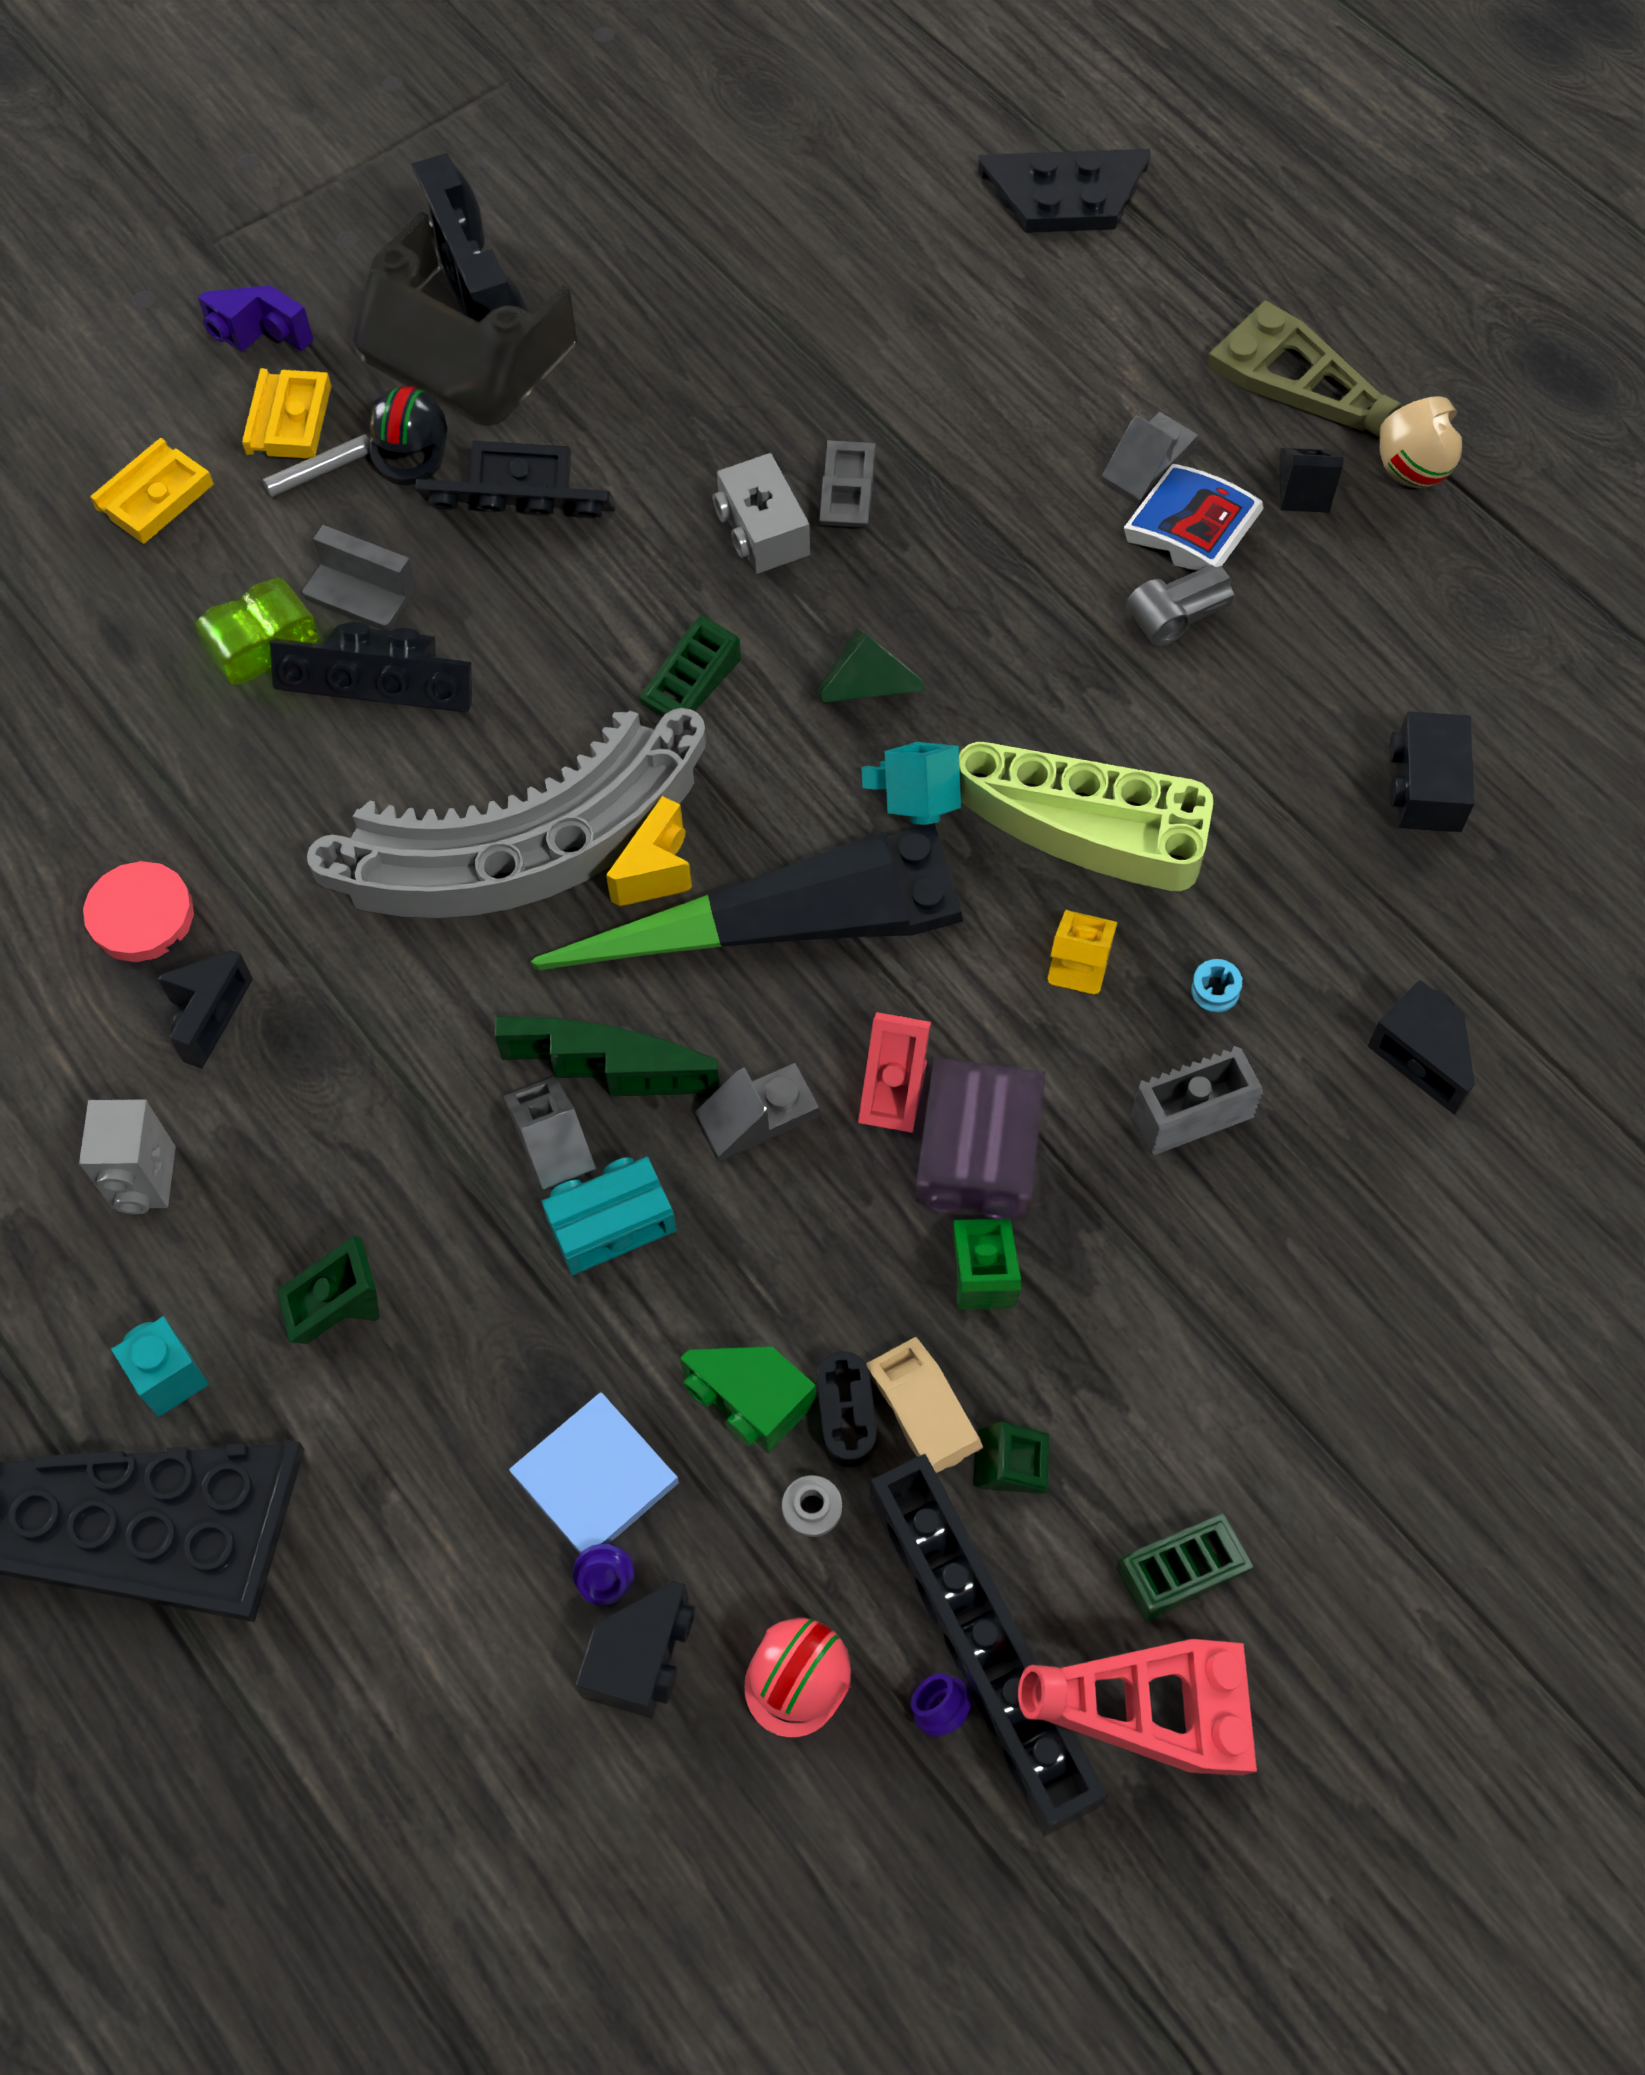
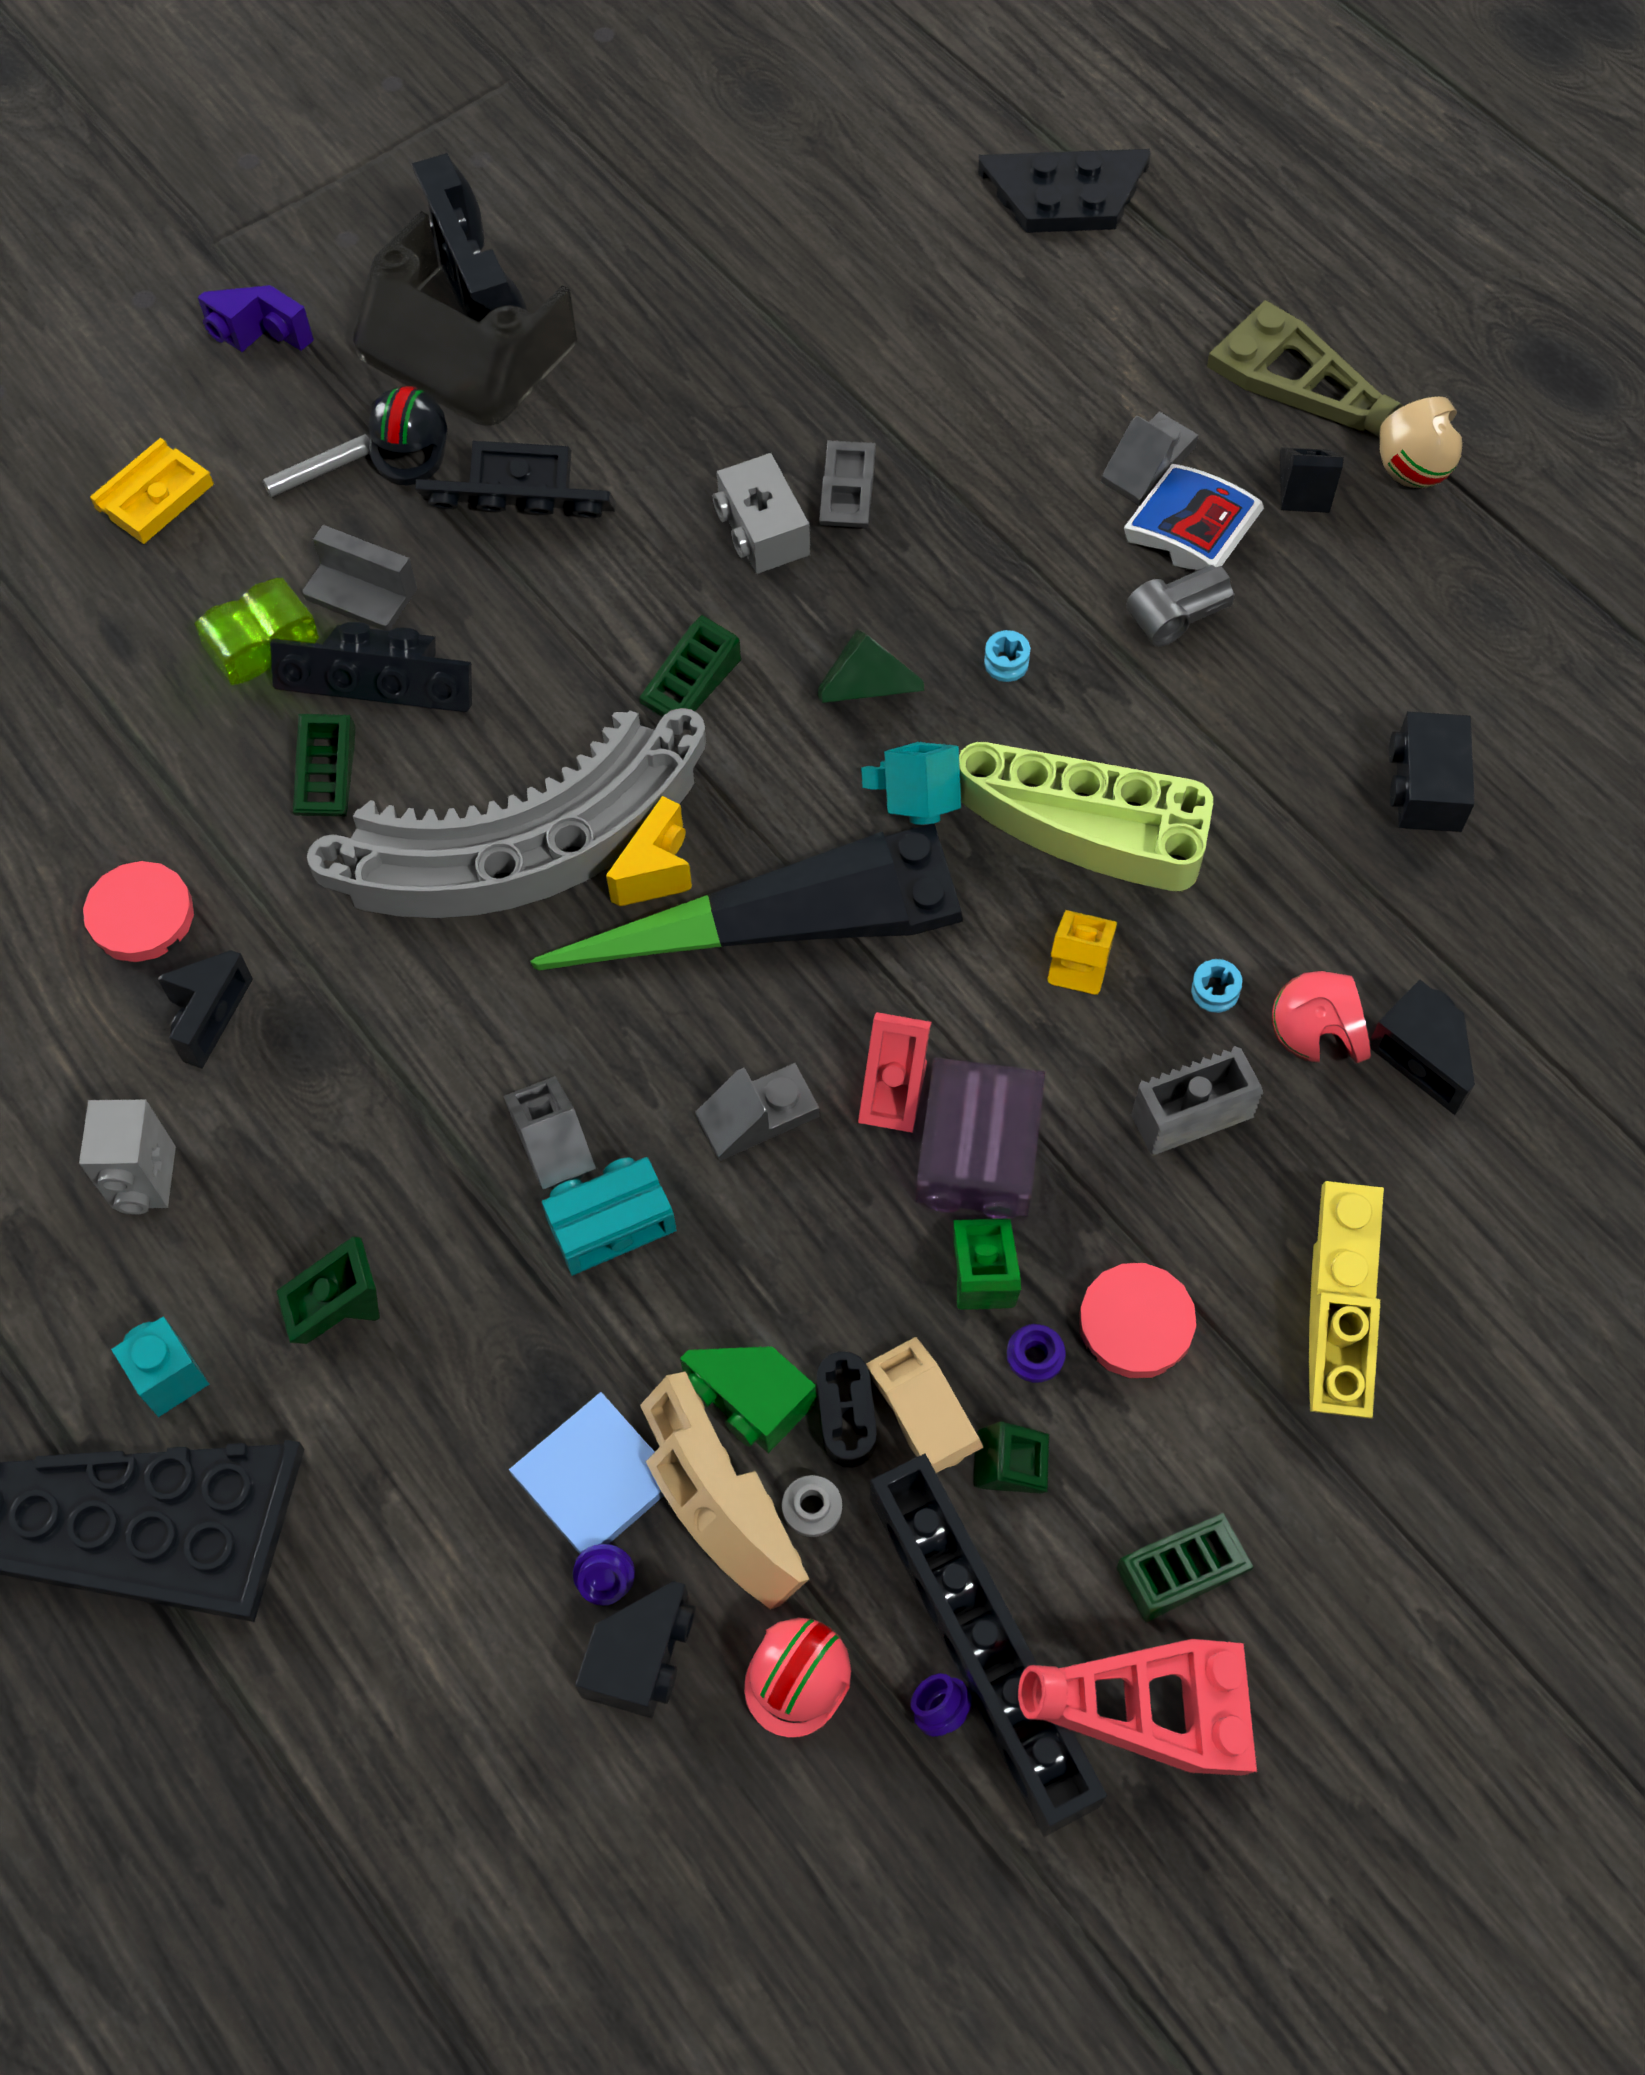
(287, 413): yellow plate -> none
(323, 727): none -> dark green slope
(628, 1059): dark green slope -> none
(721, 1510): none -> tan slope
(1001, 667): none -> medium azure bush
(1042, 1338): none -> dark purple plate
(1137, 1320): none -> coral tile
(1318, 1006): none -> coral helmet
(1345, 1301): none -> light yellow slope

